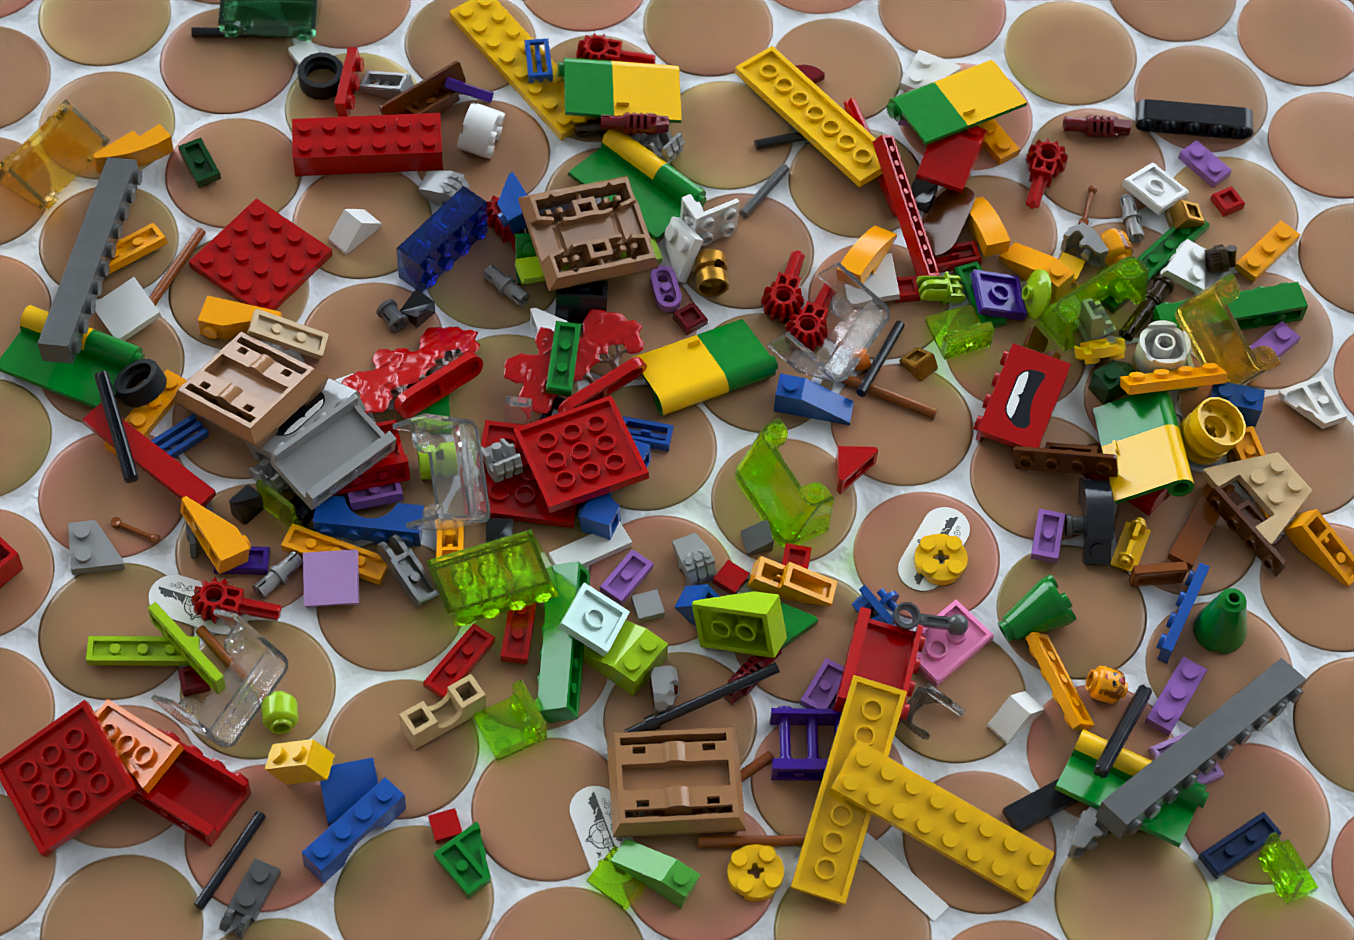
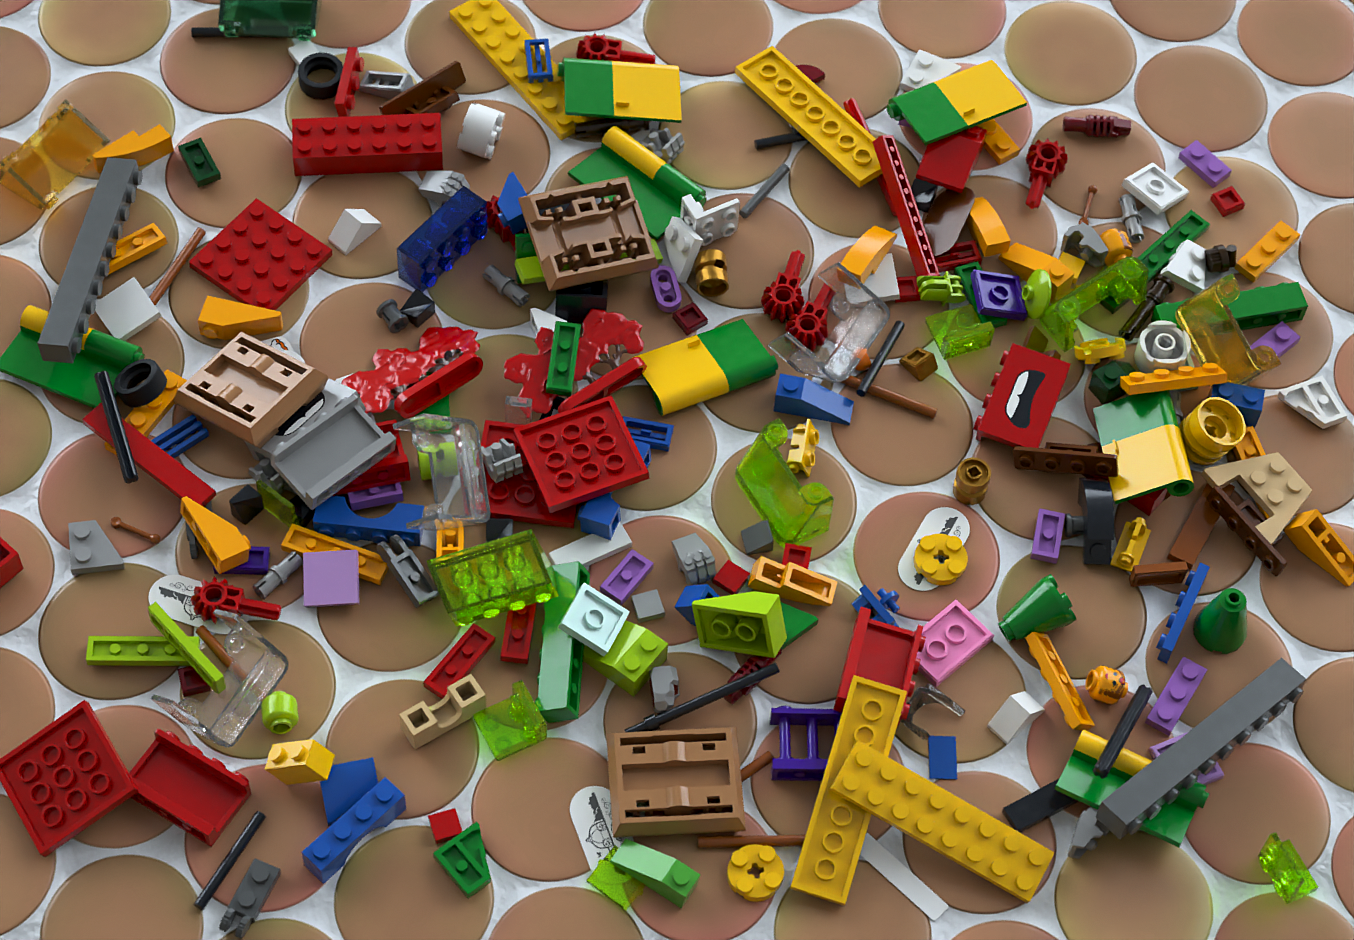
(140, 746): orange wing -> none
(287, 334): tan plate -> none
(469, 90): dark purple tile -> none
(636, 123): dark red hinge -> none
(805, 438): none -> yellow hinge
(823, 687): medium lavender plate -> none
(852, 464): red slope -> none
(942, 757): none -> blue sticker
(955, 624): dark grey piece -> none
(971, 481): none -> pearl gold wheel
(1095, 319): light grey hand -> none
(1186, 215): pearl gold slope -> none
(1194, 119): black beam -> none
(1238, 845): dark blue tile -> none

